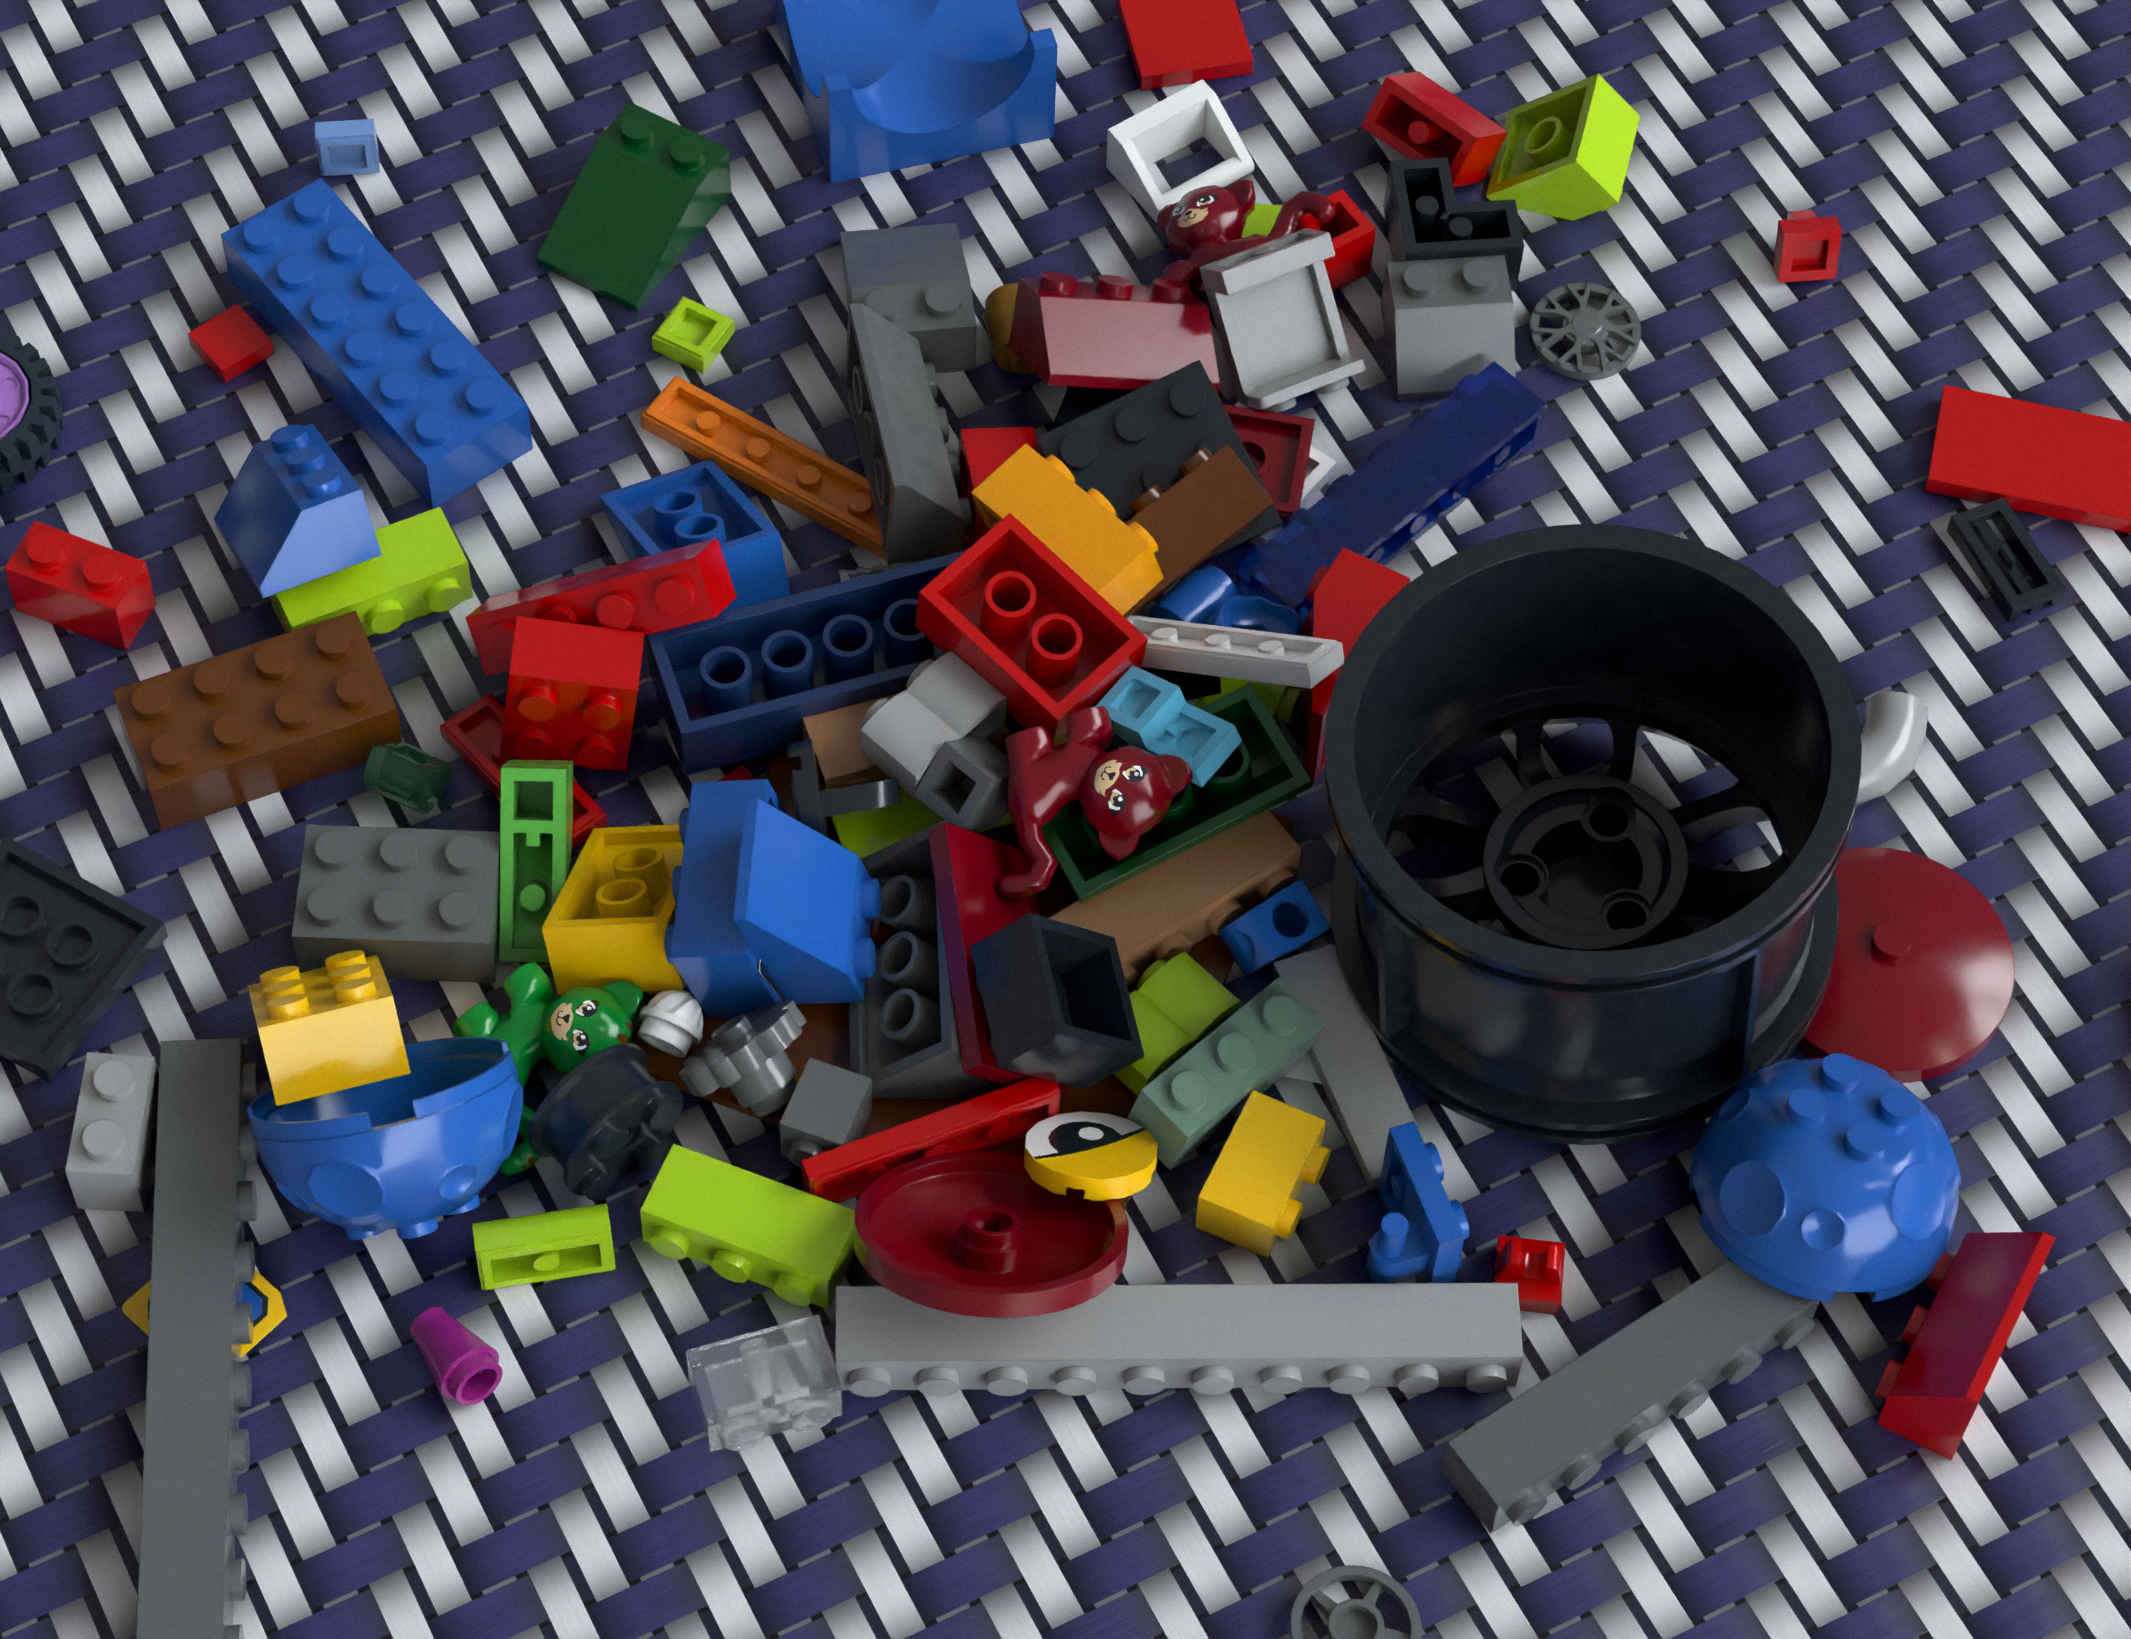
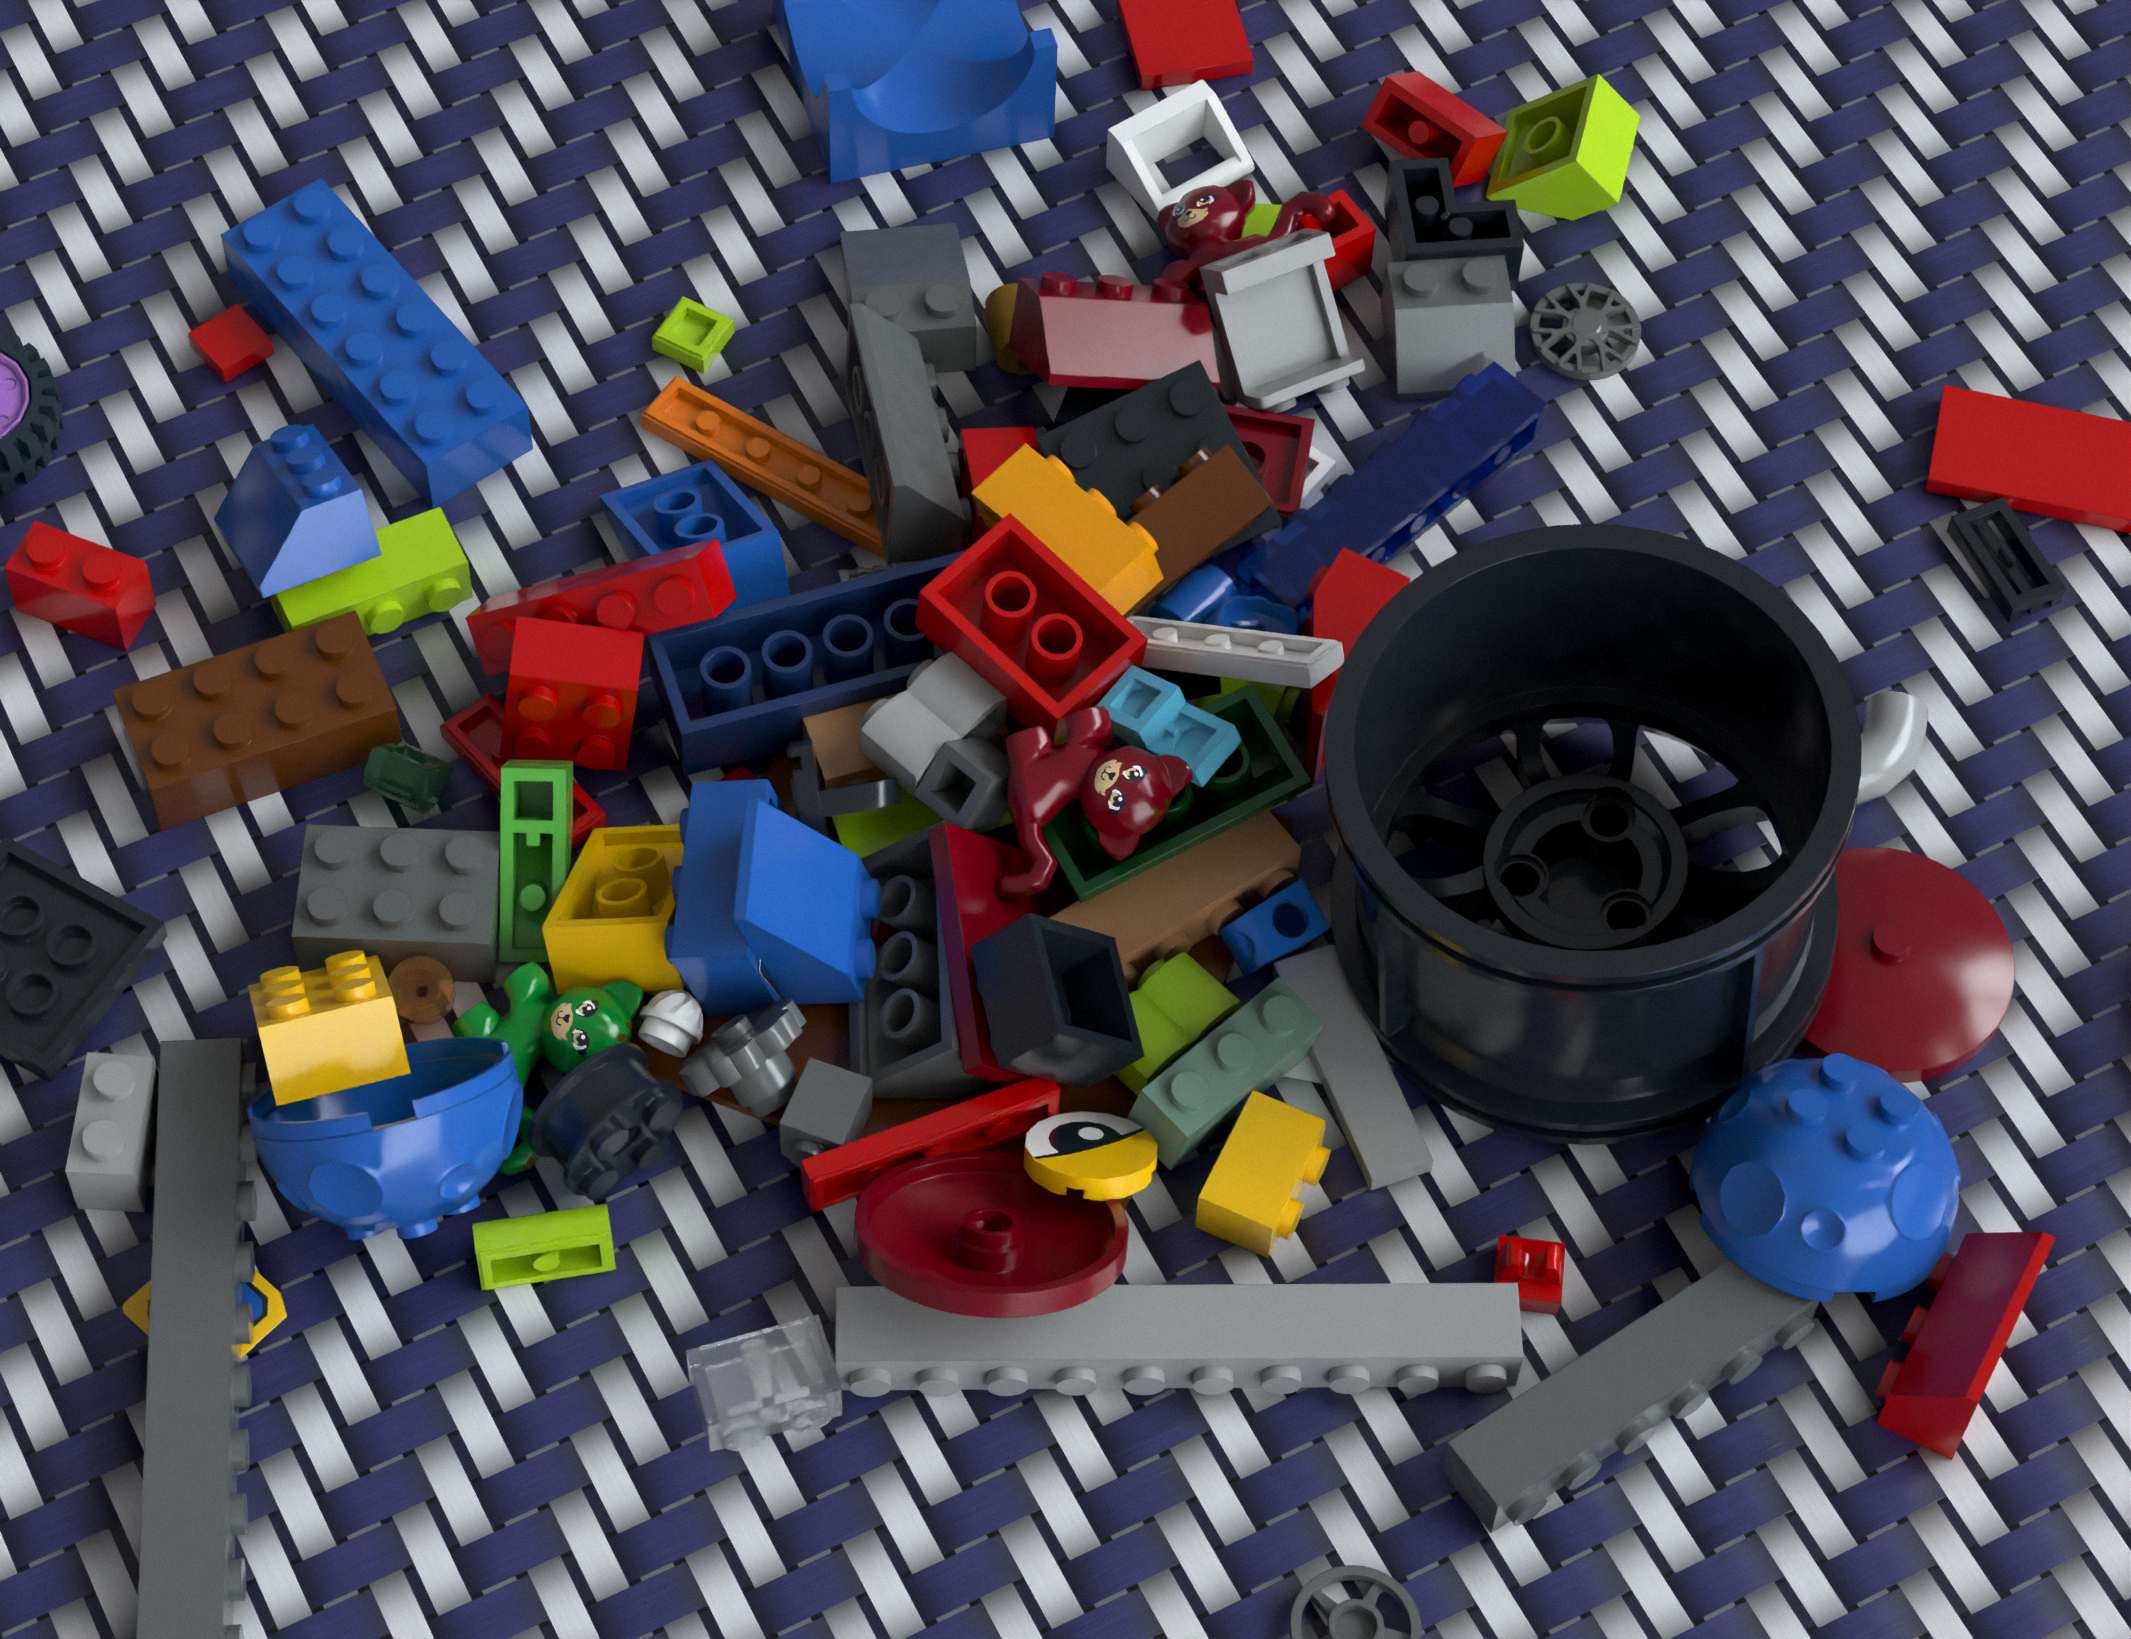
(347, 147): medium blue tile -> none
(413, 978): none -> clear orange tile
(456, 1357): magenta cone -> none
(636, 206): dark green slope -> none
(749, 1227): lime brick -> none
(1422, 1227): blue plate -> none
(1806, 247): red tile -> none

